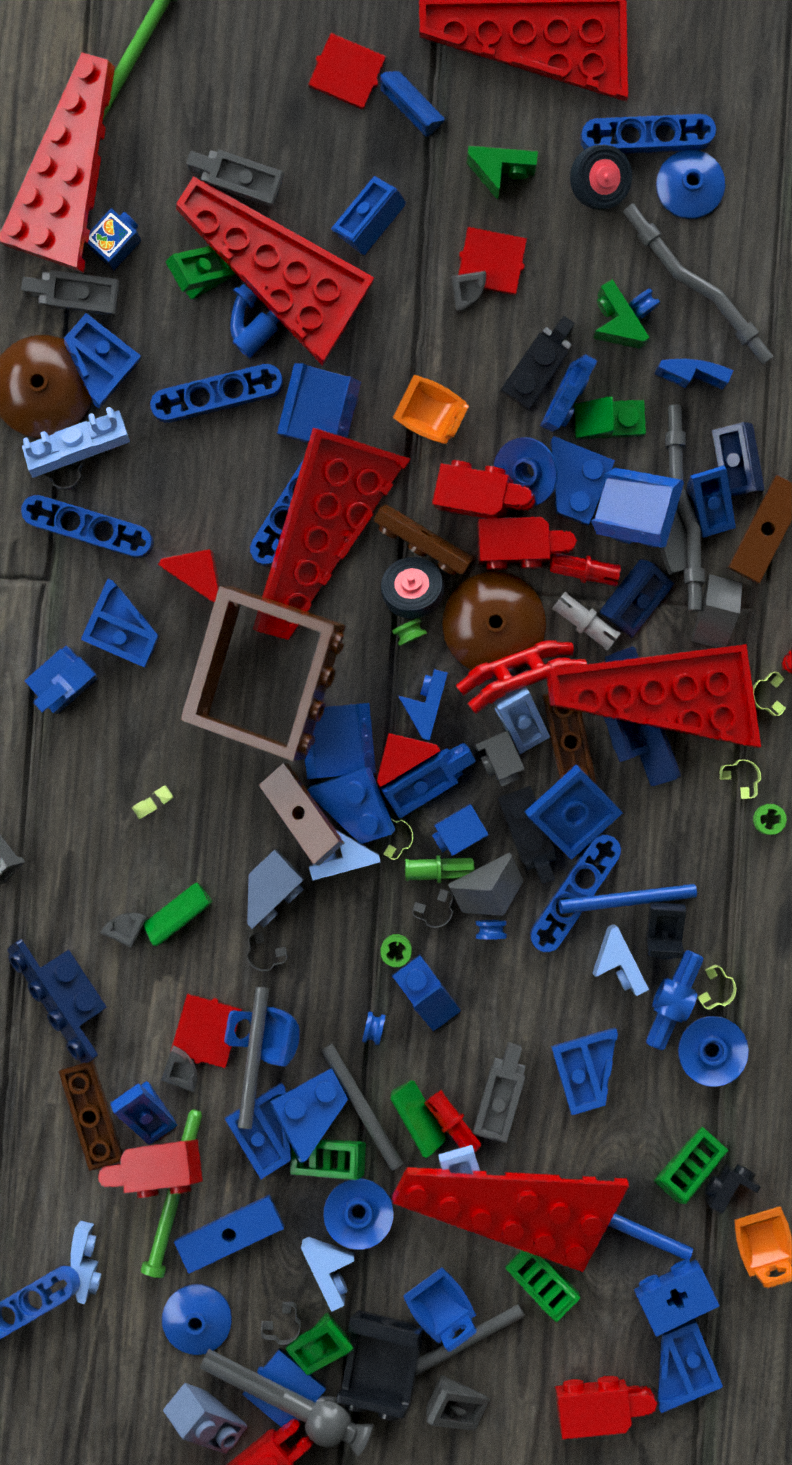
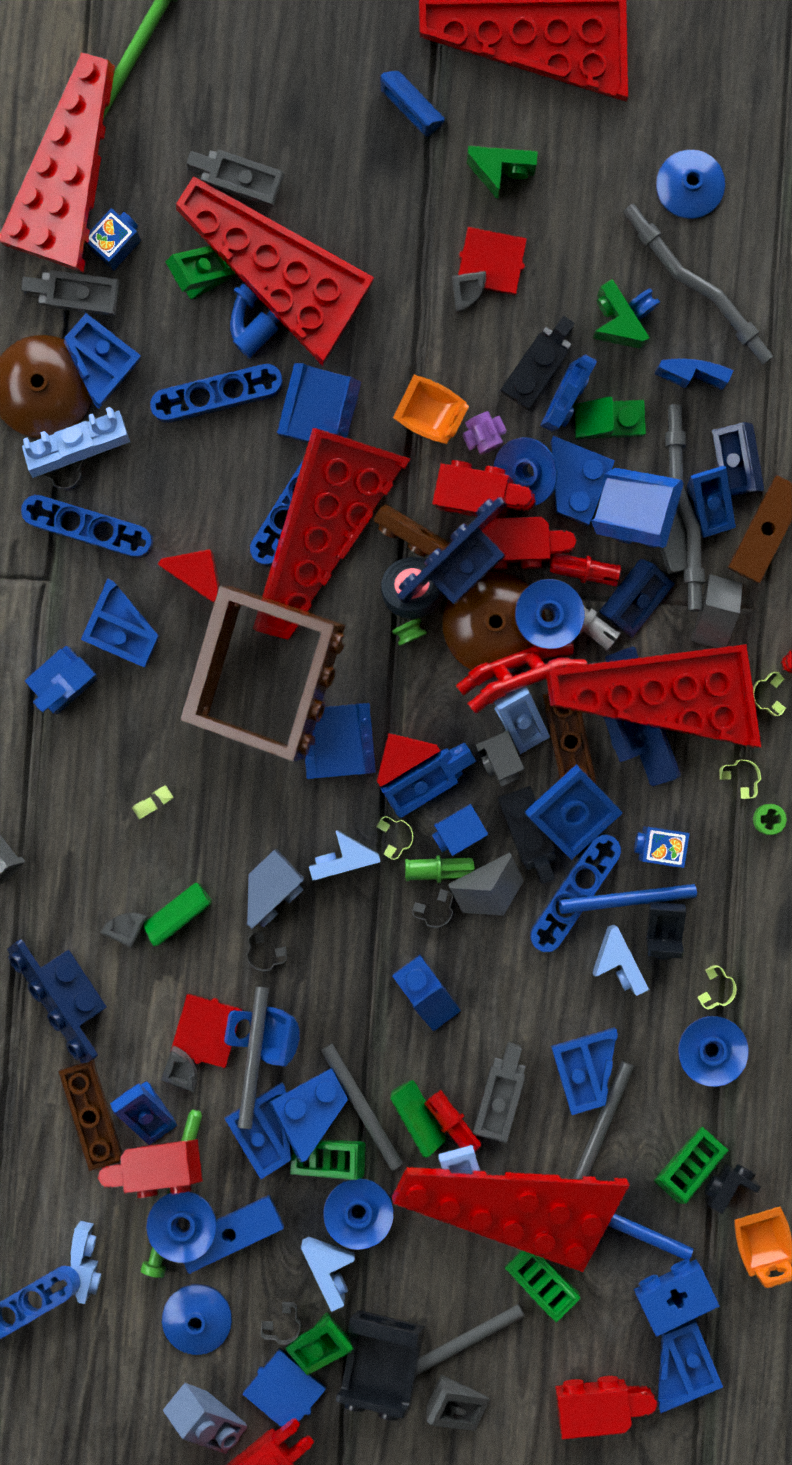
(169, 1238): none -> blue dish
(292, 799): tile -> none
(325, 1419): dark grey piece -> none
(347, 71): red piece -> none
(355, 804): blue wing -> none
(369, 215): blue slope -> none
(373, 1028): blue bush -> none
(385, 948): bright green bush -> none
(422, 713): blue slope -> none
(442, 1309): blue piece -> none
(462, 562): none -> dark blue bracket
(484, 432): none -> medium lavender gear
(491, 929): blue bush -> none
(566, 610): none -> blue dish
(601, 177): black wheel -> none
(604, 1120): none -> dark grey bar
(647, 126): blue beam -> none
(662, 846): none -> blue brick
(674, 1000): blue axle -> none

